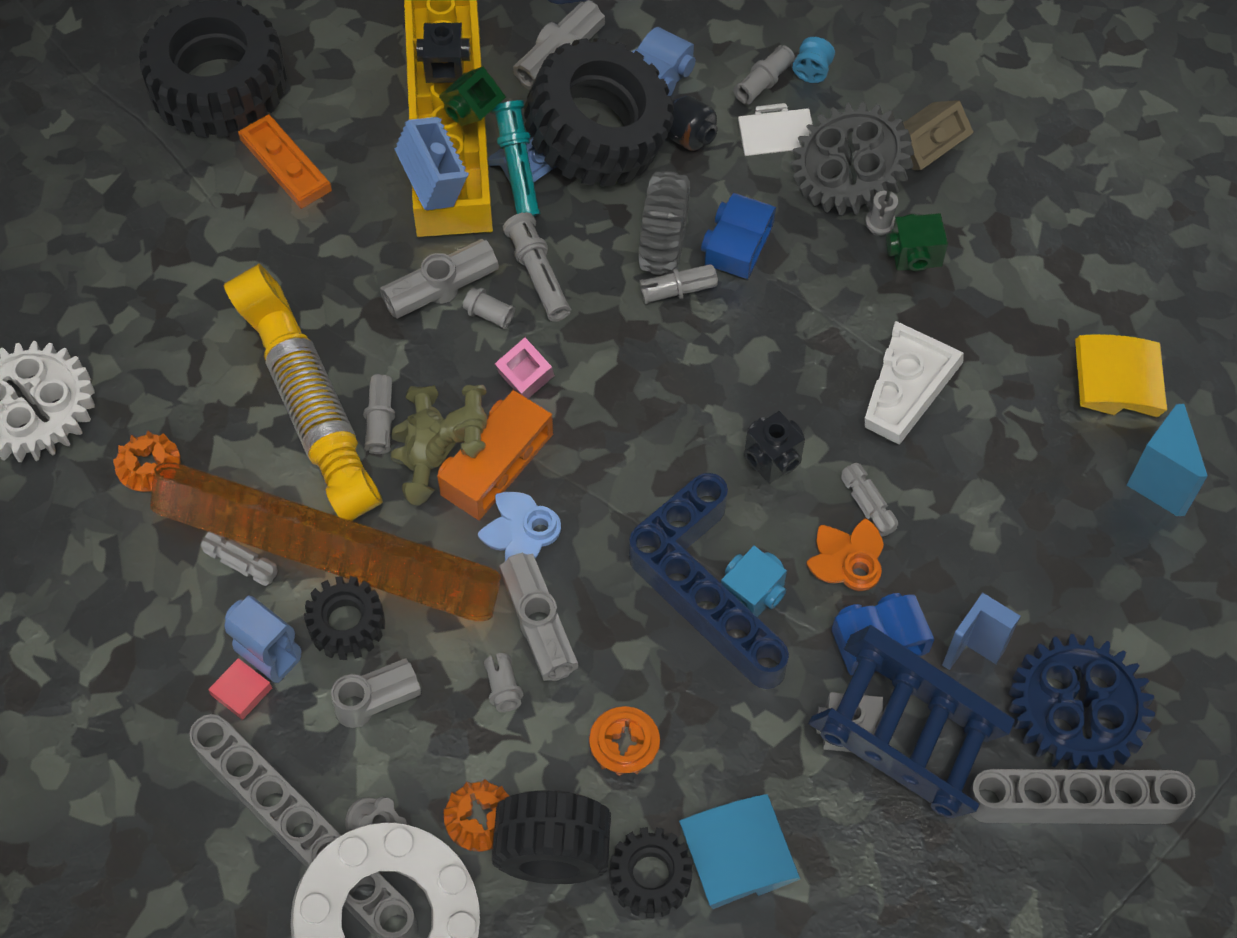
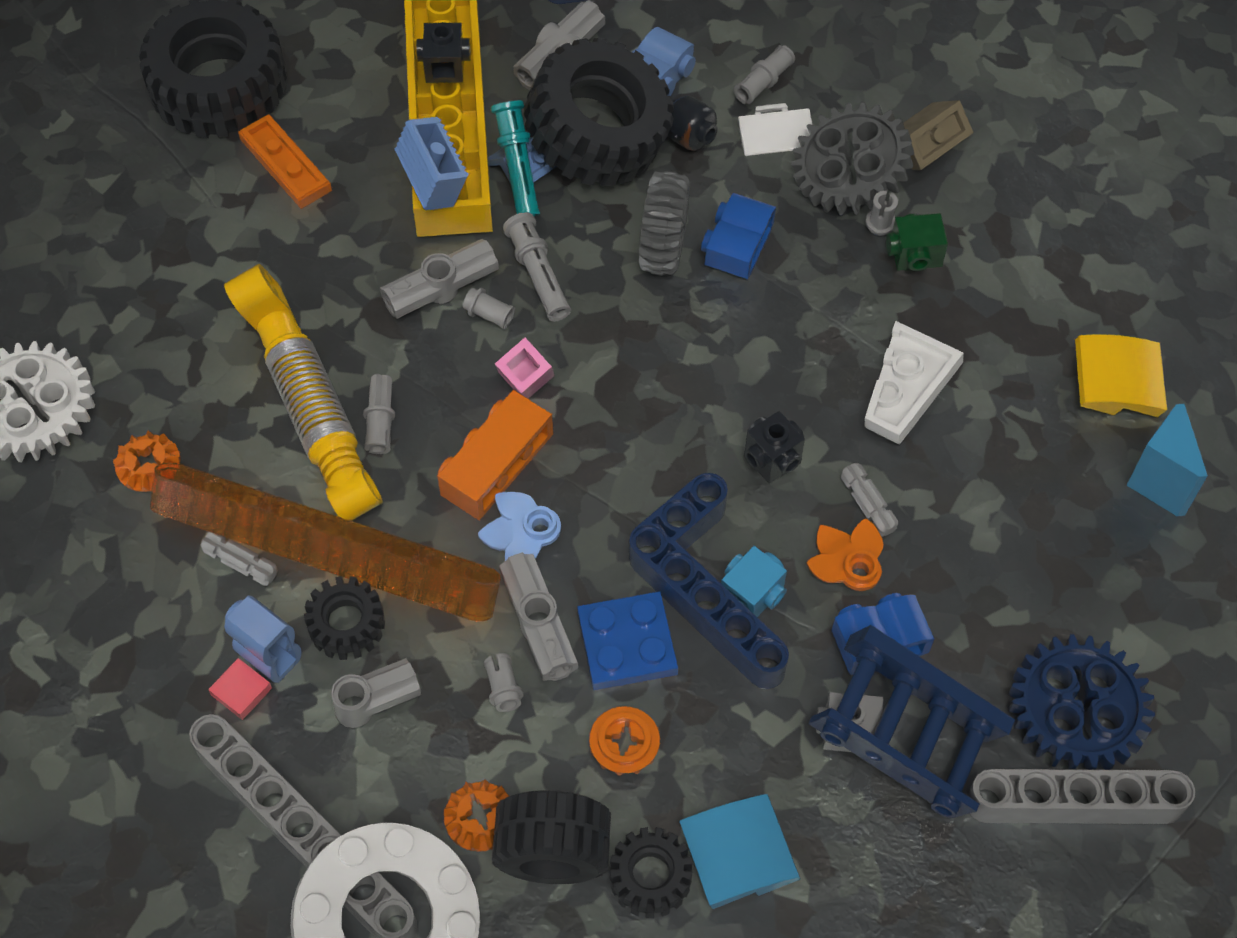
(371, 811): light grey brick -> none
(431, 437): olive piece -> none
(471, 97): dark green brick -> none
(627, 640): none -> blue plate
(678, 283): light grey axle -> none
(813, 59): dark azure wheel -> none
(984, 630): medium blue panel -> none

